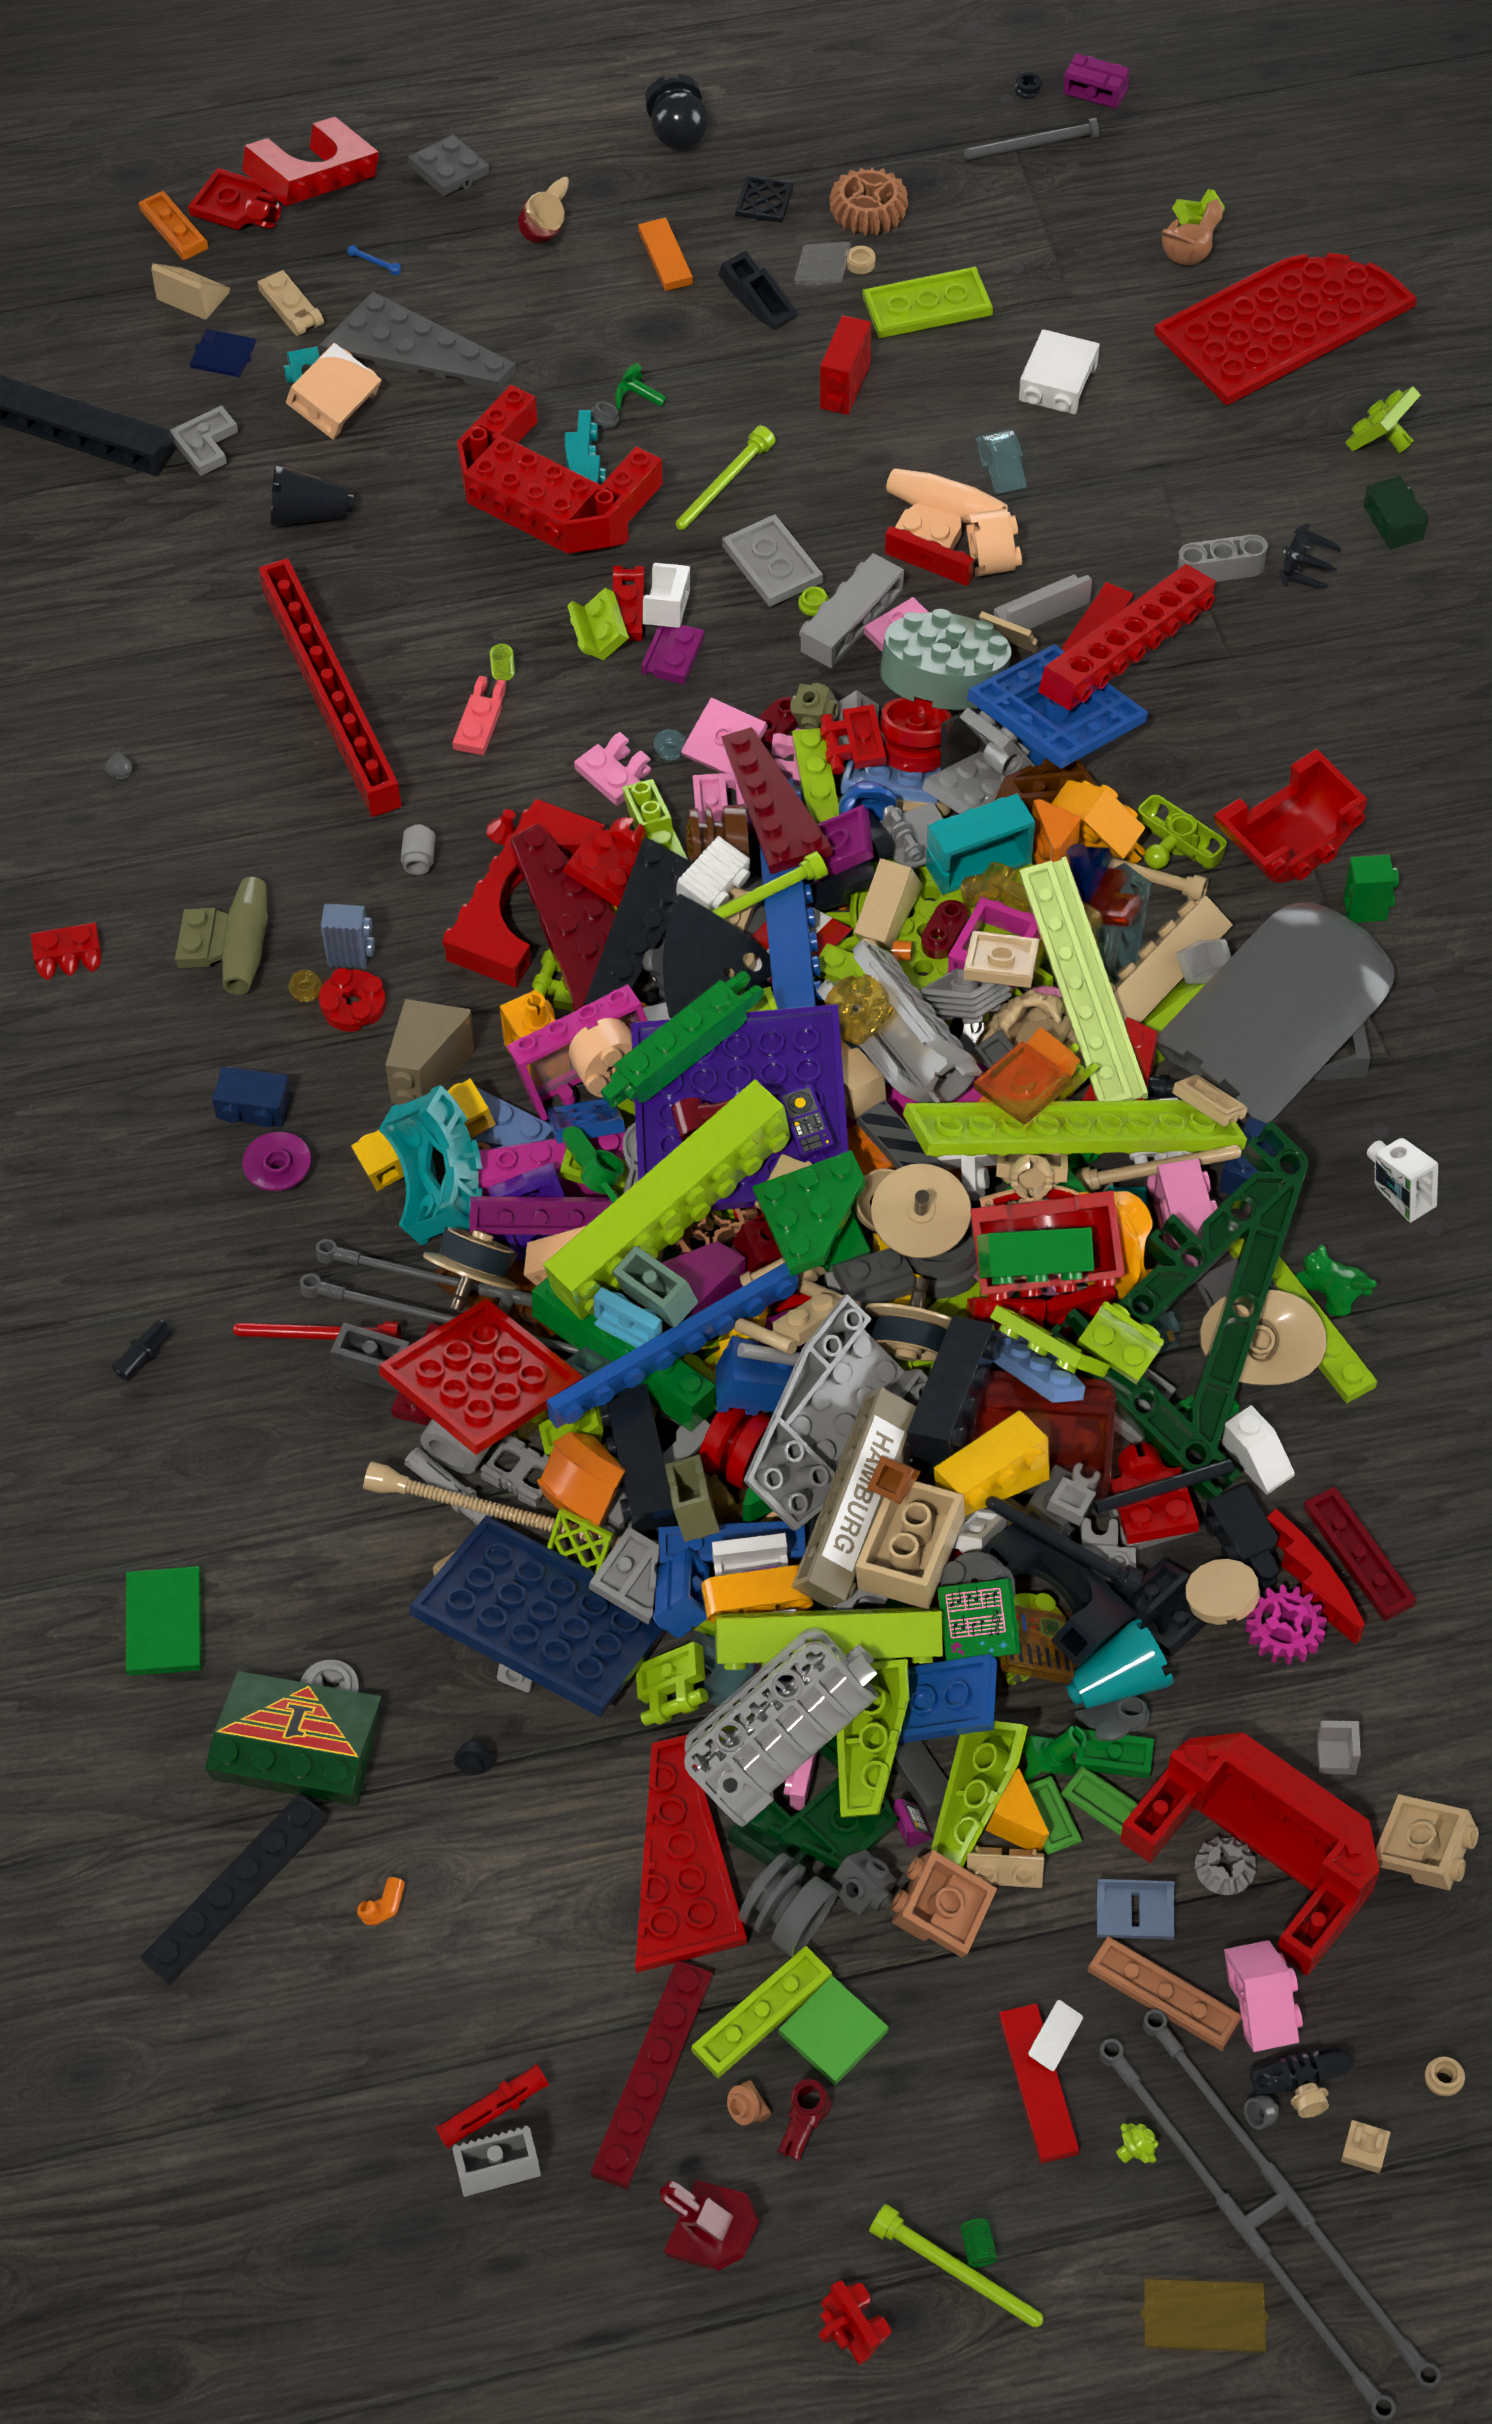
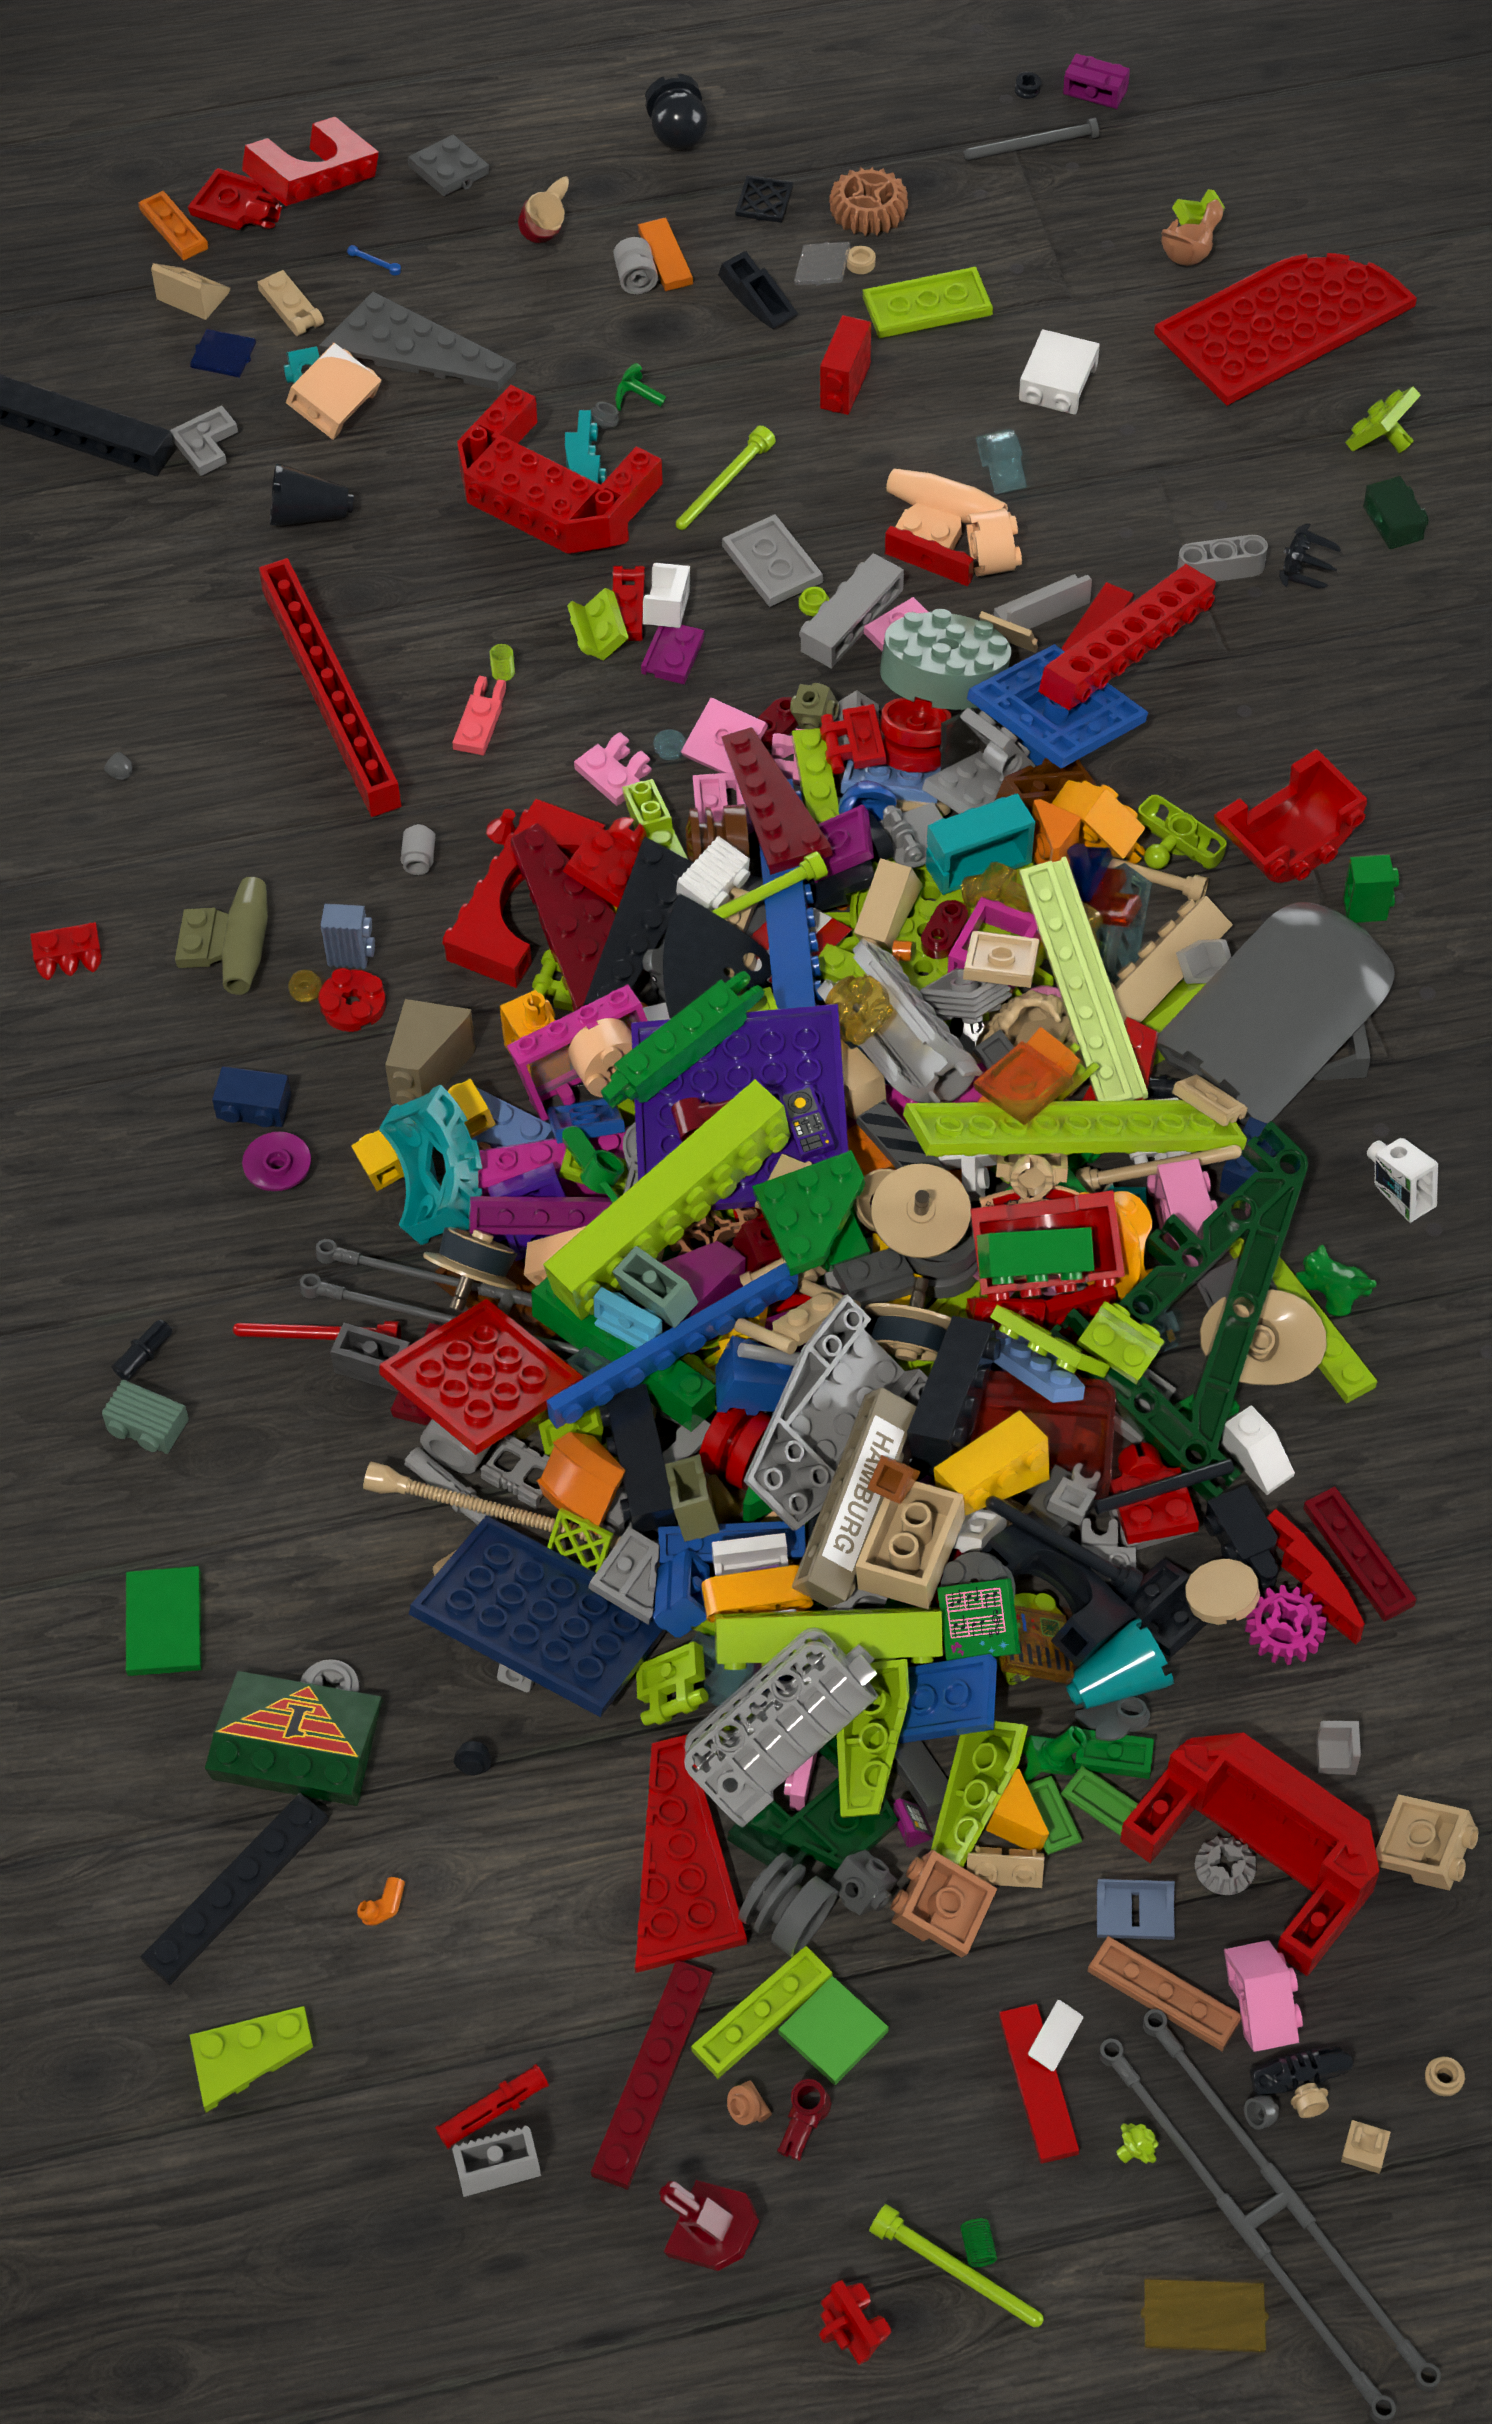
(144, 1417): none -> sand green brick
(244, 2051): none -> lime wing
(635, 265): none -> light grey wheel

